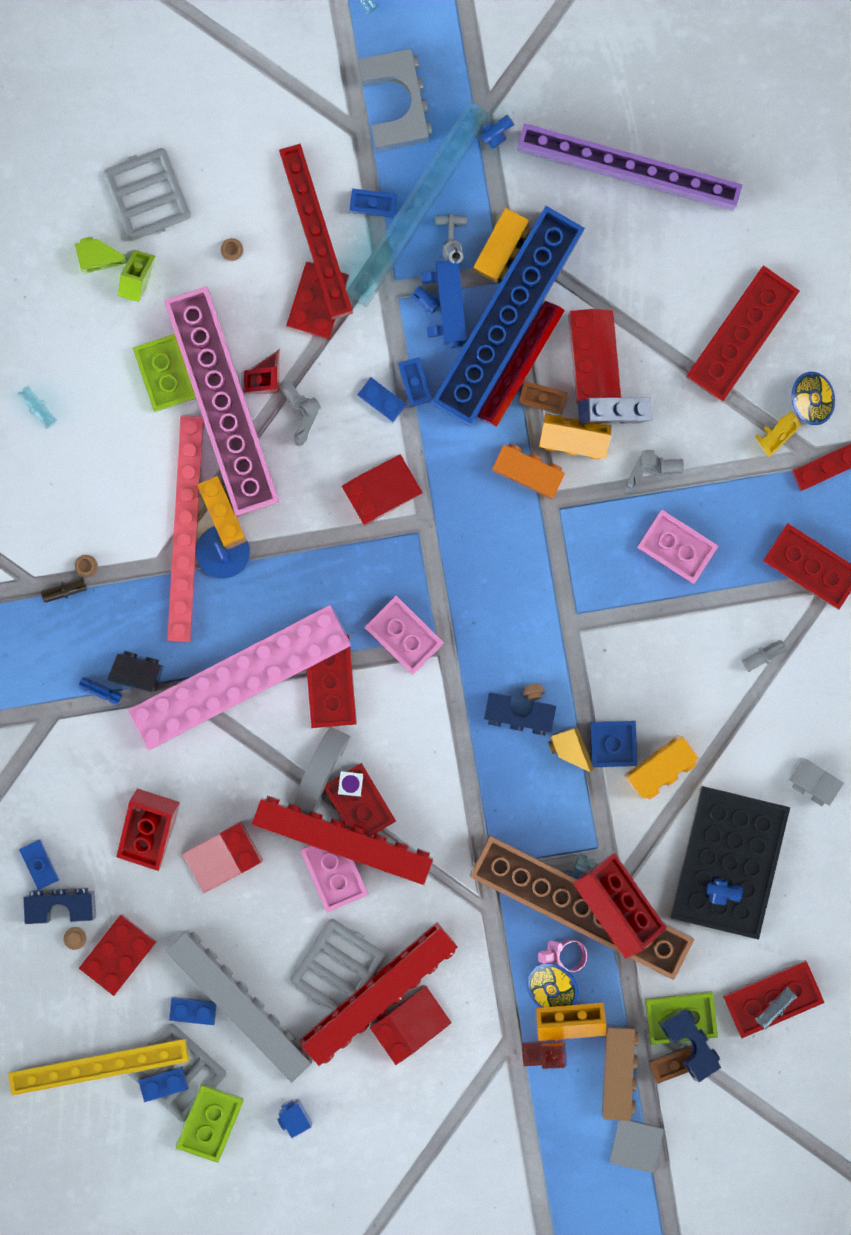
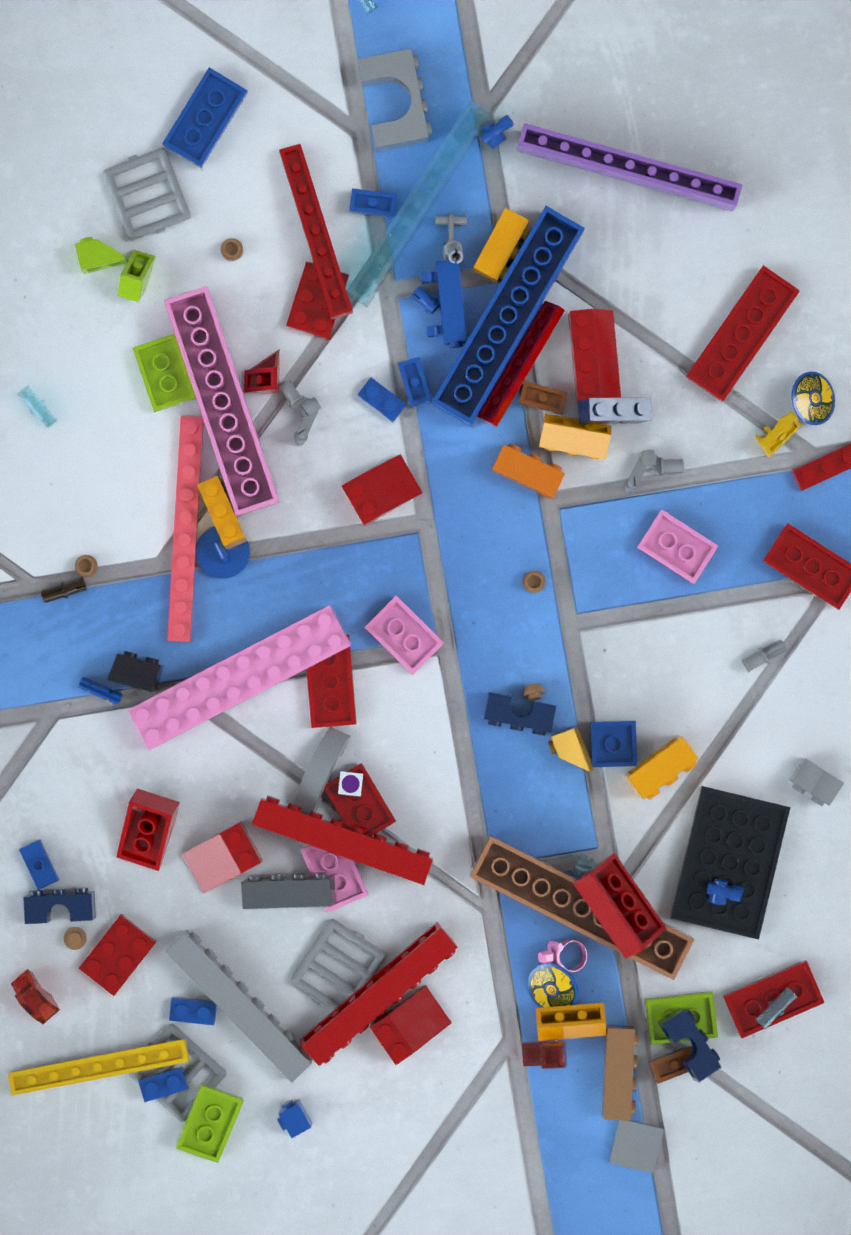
(33, 998): none -> clear red brick
(205, 117): none -> blue plate
(288, 891): none -> dark grey brick
(533, 581): none -> medium nougat plate

